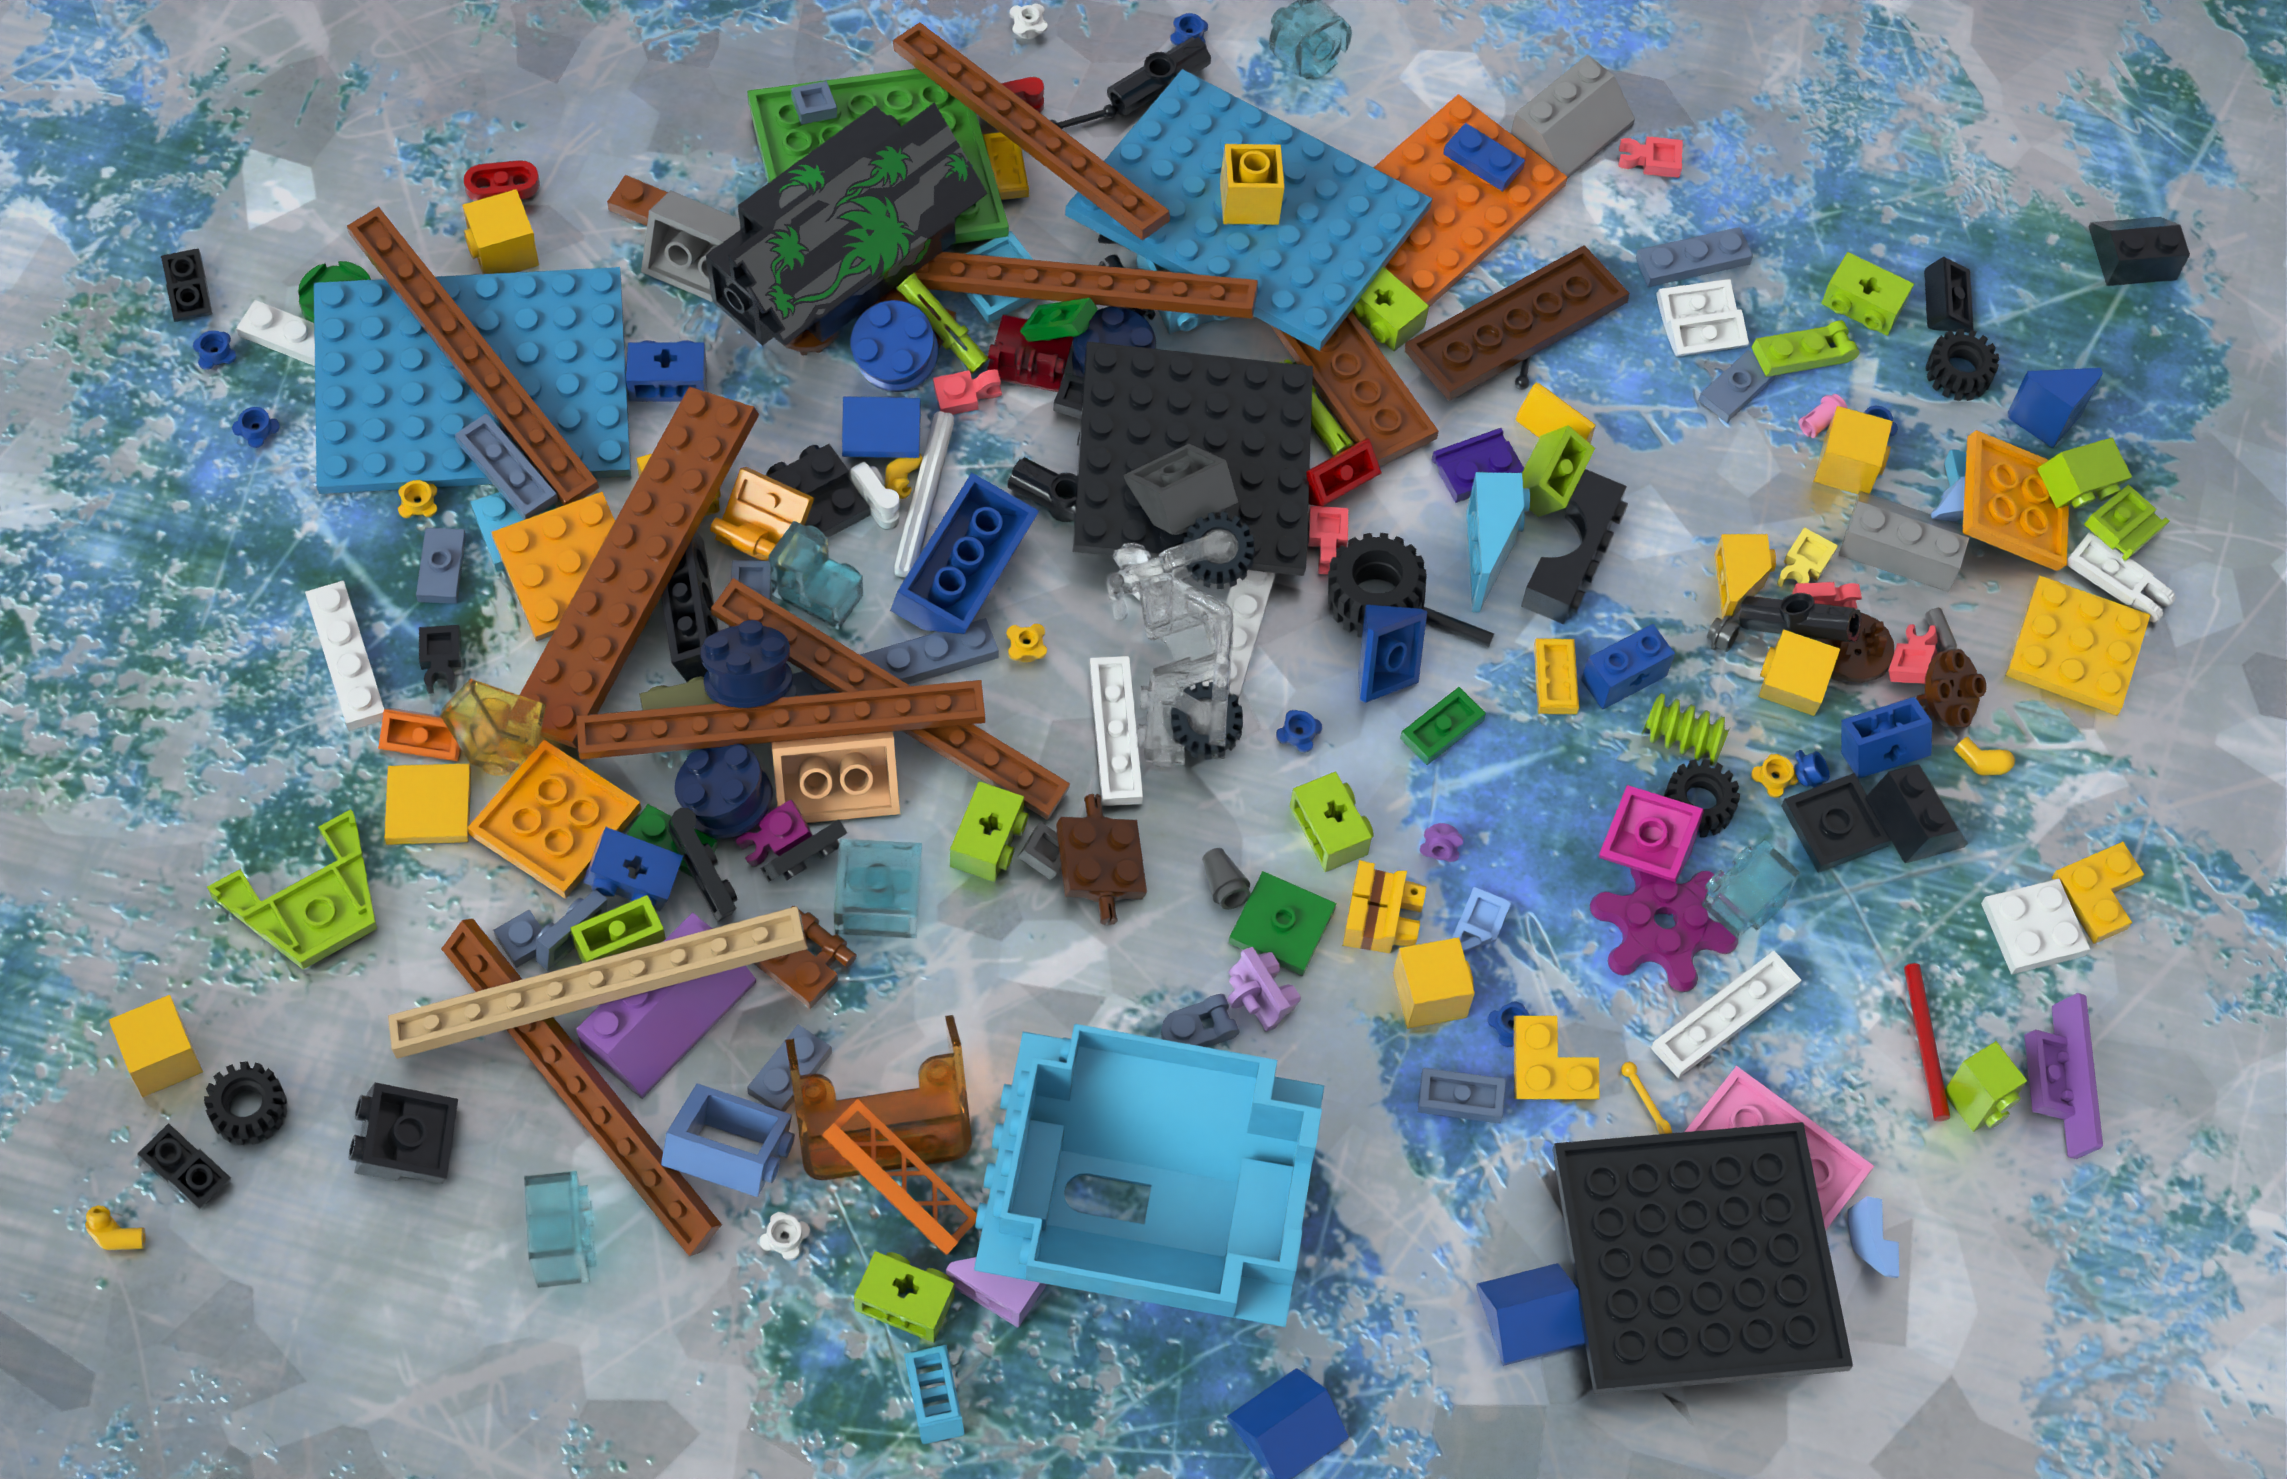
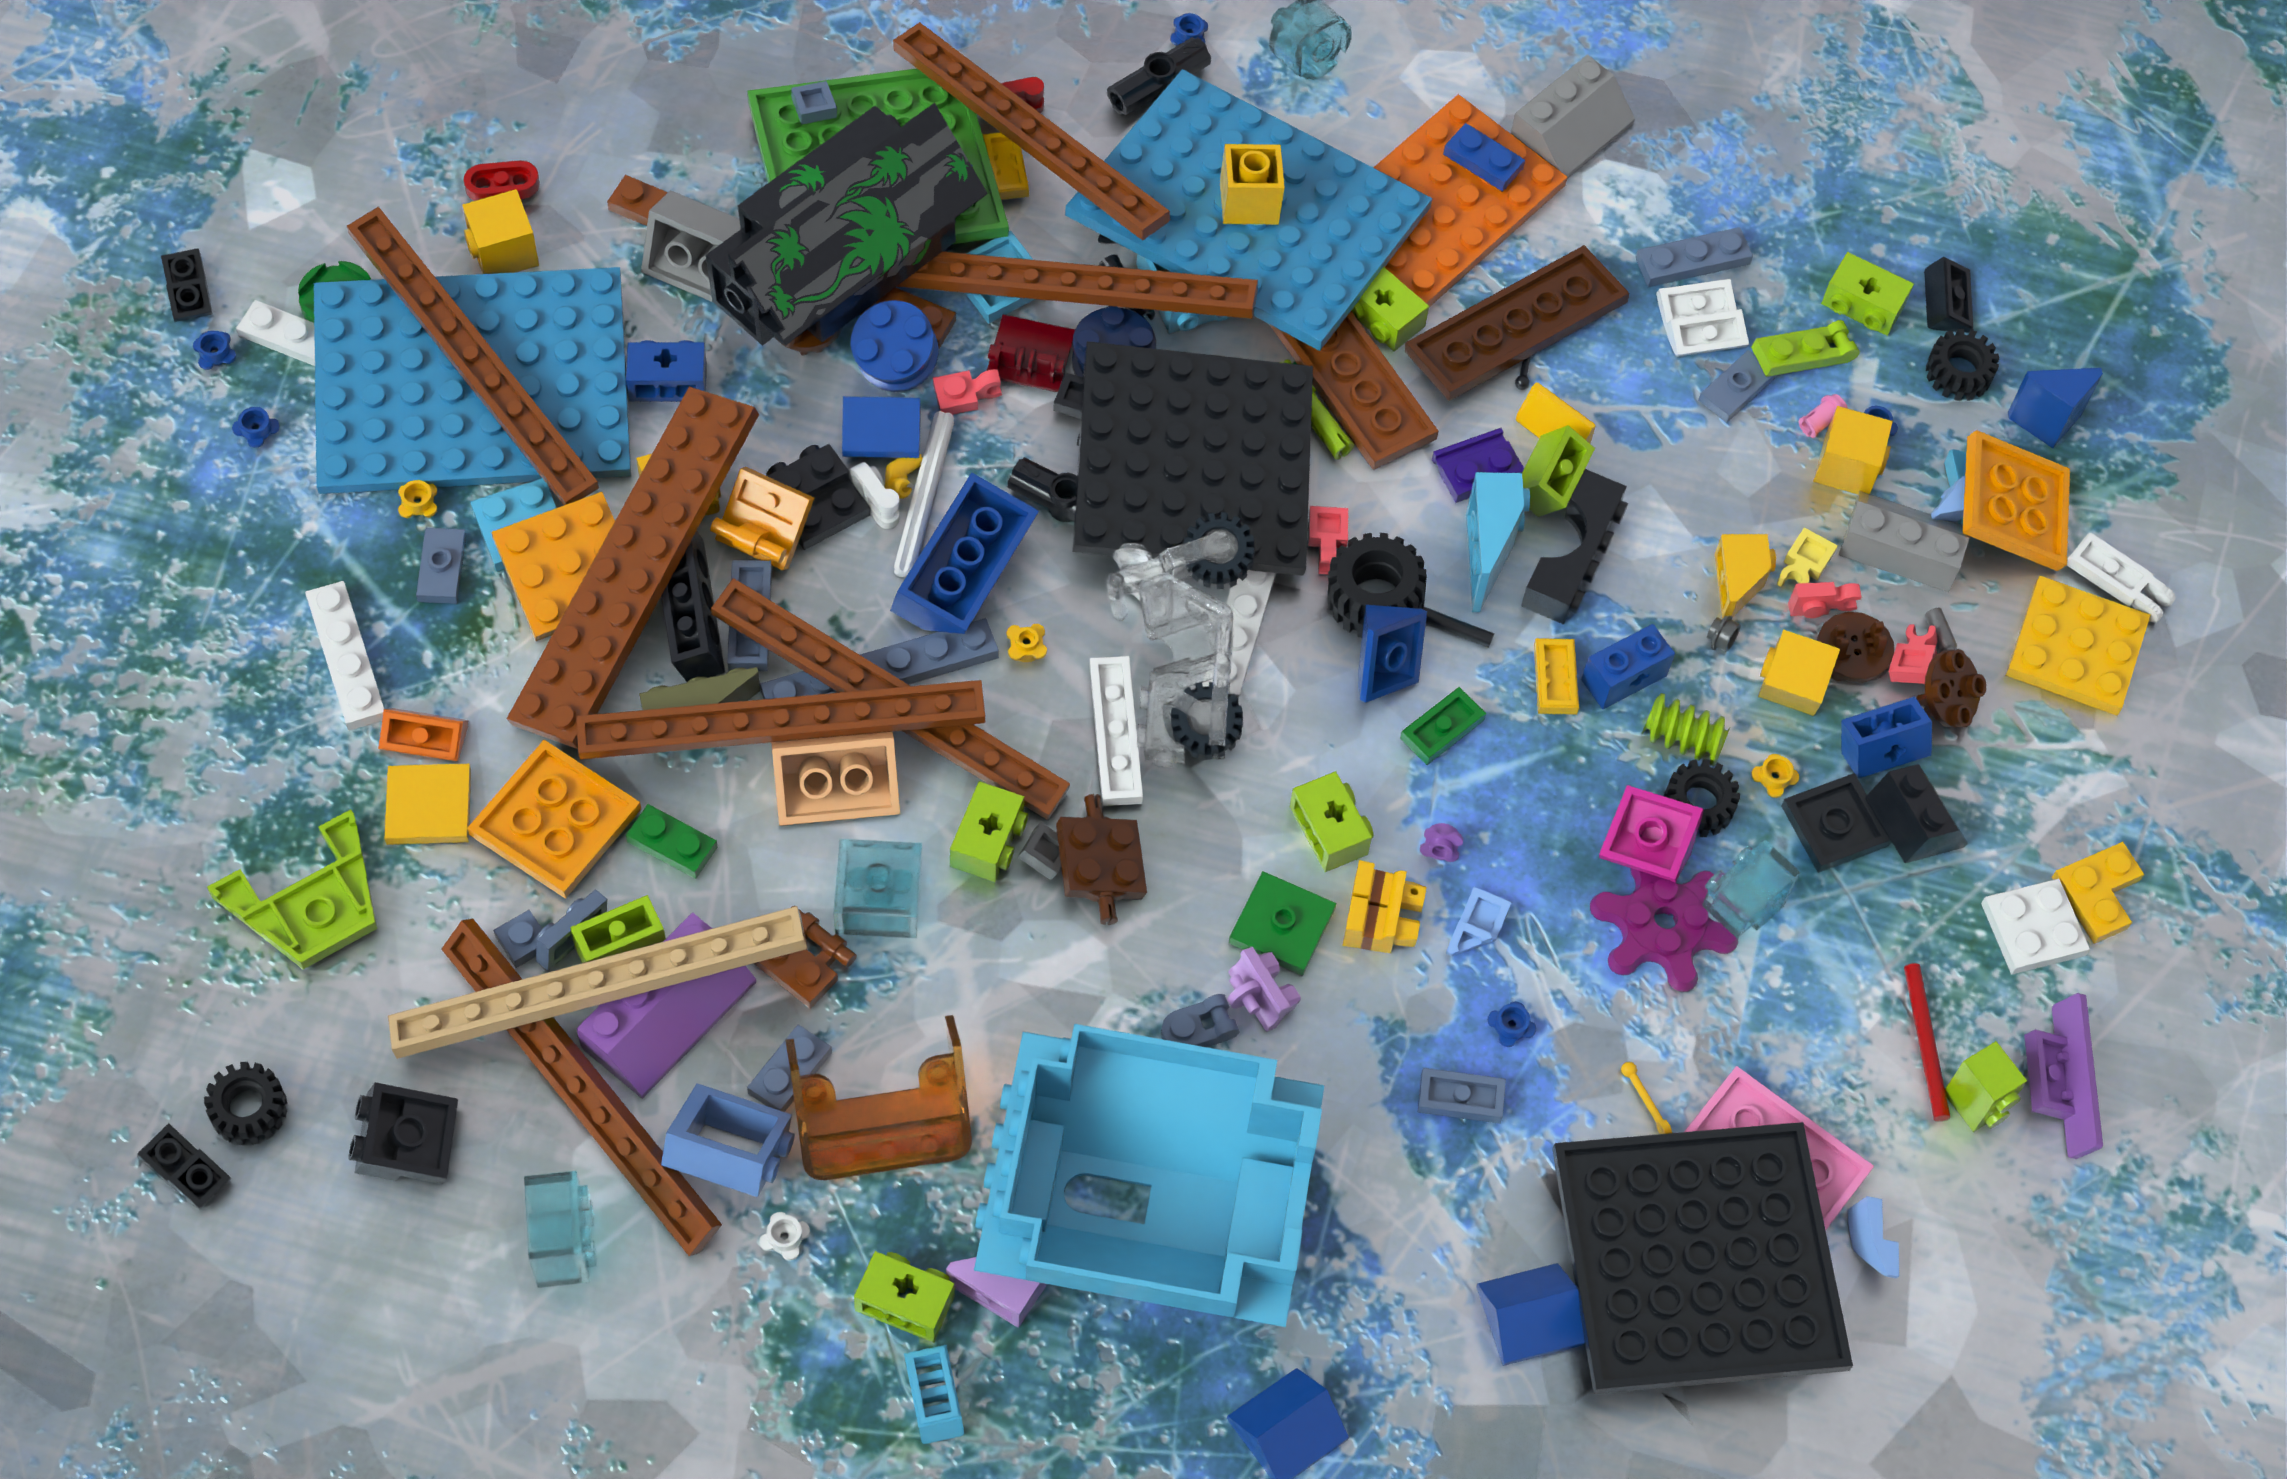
(109, 1234): yellow arm -> none
(155, 1046): yellow head -> none
(439, 653): black plate -> none
(494, 726): clear yellow slope -> none
(506, 467): sand blue plate -> none
(653, 868): blue brick -> none
(701, 862): black plate -> none
(724, 790): dark blue wheel -> none
(746, 665): dark blue wheel -> none
(780, 831): magenta plate -> none
(792, 861): black plate -> none
(810, 579): clear light blue brick -> none
(894, 1193): orange fence -> none
(972, 358): lime pin -> none
(1028, 20): white plate -> none
(1059, 320): green plate -> none
(1108, 111): black hinge -> none
(1182, 488): dark grey slope -> none
(1226, 881): dark grey cone -> none
(1299, 720): blue plate -> none
(1342, 473): red slope -> none
(1433, 982): yellow head -> none
(1539, 1069): yellow plate -> none
(1657, 156): coral plate -> none
(1726, 1014): white plate -> none
(1800, 616): black piece -> none
(1811, 769): blue plate -> none
(1984, 761): yellow arm -> none
(2085, 473): lime brick -> none
(2126, 522): lime plate -> none
(2139, 250): black slope -> none

